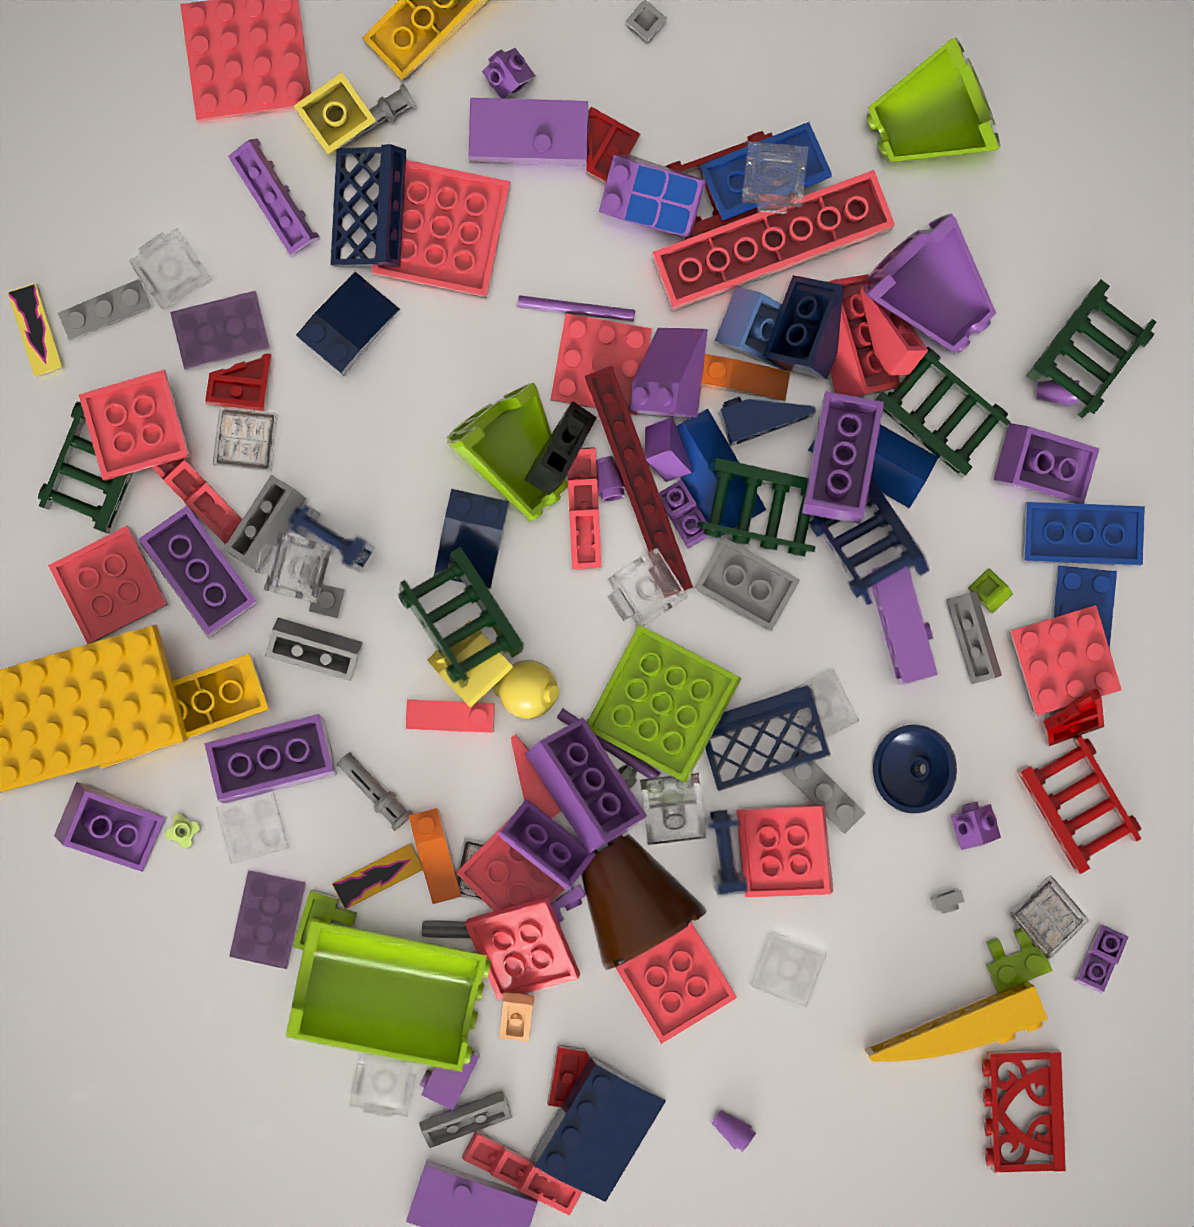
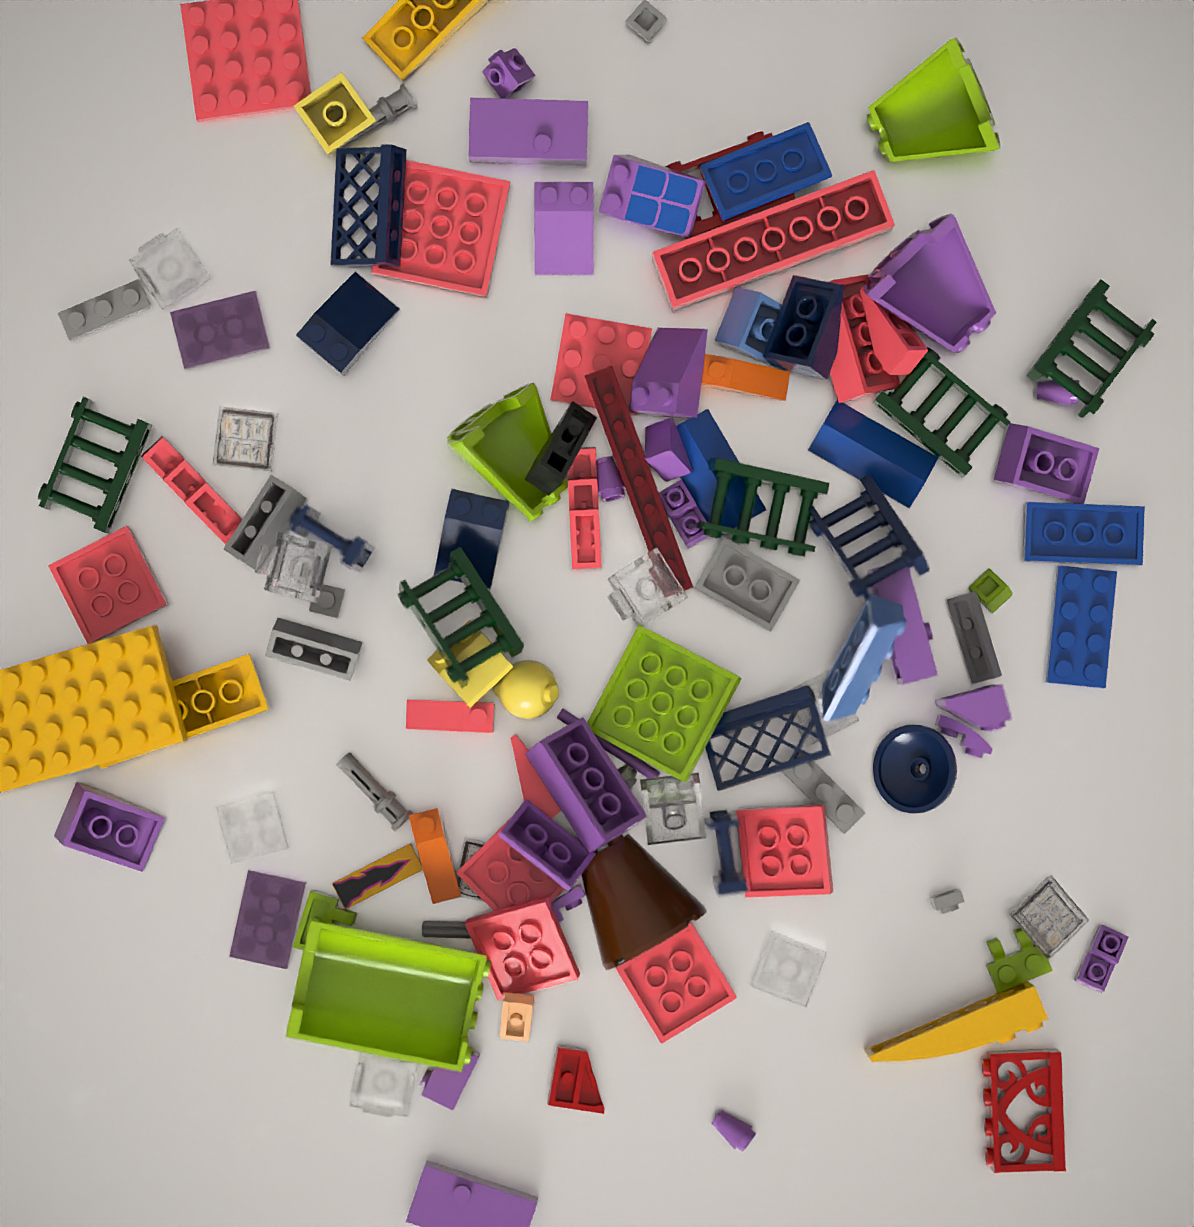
(35, 329): tile -> none
(134, 425): coral plate -> none
(174, 832): yellowish green plate -> none
(197, 571): medium lavender brick -> none
(241, 385): red wing -> none
(270, 758): medium lavender brick -> none
(272, 196): medium lavender hinge -> none
(465, 1119): light grey plate -> none
(520, 1172): coral slope -> none
(563, 228): none -> medium lavender slope
(576, 308): medium lavender bar -> none
(597, 1130): dark blue slope -> none
(606, 139): red wing -> none
(756, 418): dark blue slope -> none
(775, 176): clear panel -> none
(843, 457): medium lavender brick -> none
(861, 657): none -> medium blue slope
(973, 742): none -> medium lavender slope
(975, 825): medium lavender brick -> none
(979, 707): none -> medium lavender slope
(1064, 829): red fence -> none
(1065, 659): coral plate -> none
(1076, 719): red wing -> none

